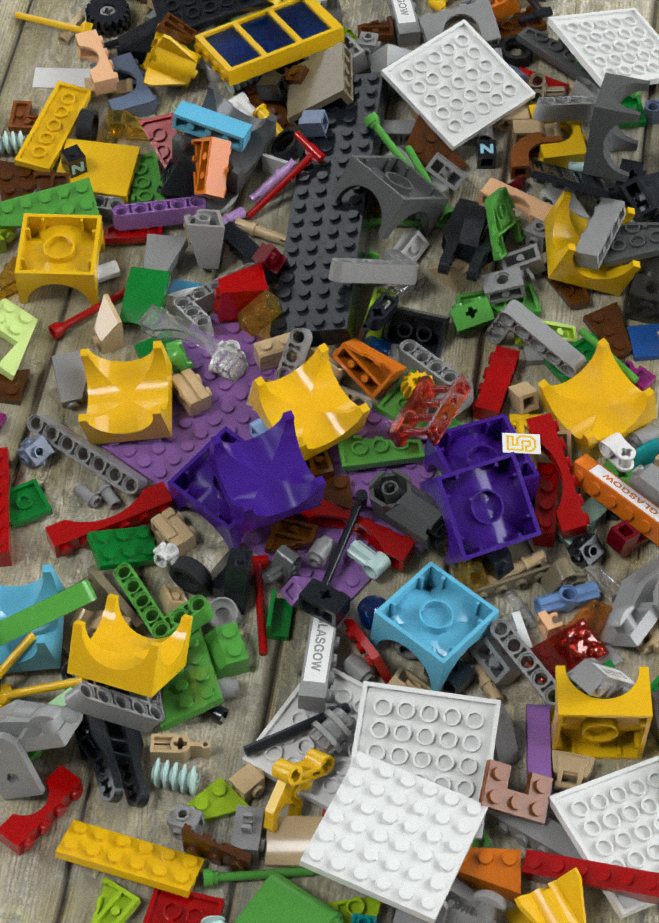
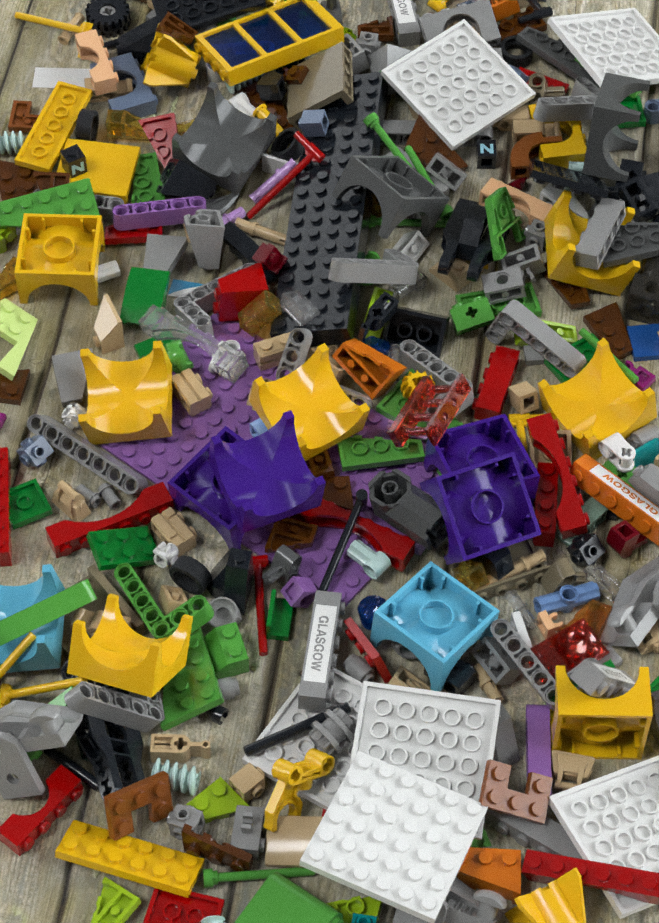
(58, 329): red piece -> none
(70, 415): none -> white gear
(70, 502): none -> tan piece
(73, 767): none -> black piece
(151, 791): none -> dark orange plate
(208, 123): medium azure brick -> none
(211, 166): orange wedge -> none
(298, 307): none -> clear slope
(321, 551): light grey brick -> none
(324, 602): black brick -> none
(521, 443): white sticker -> none

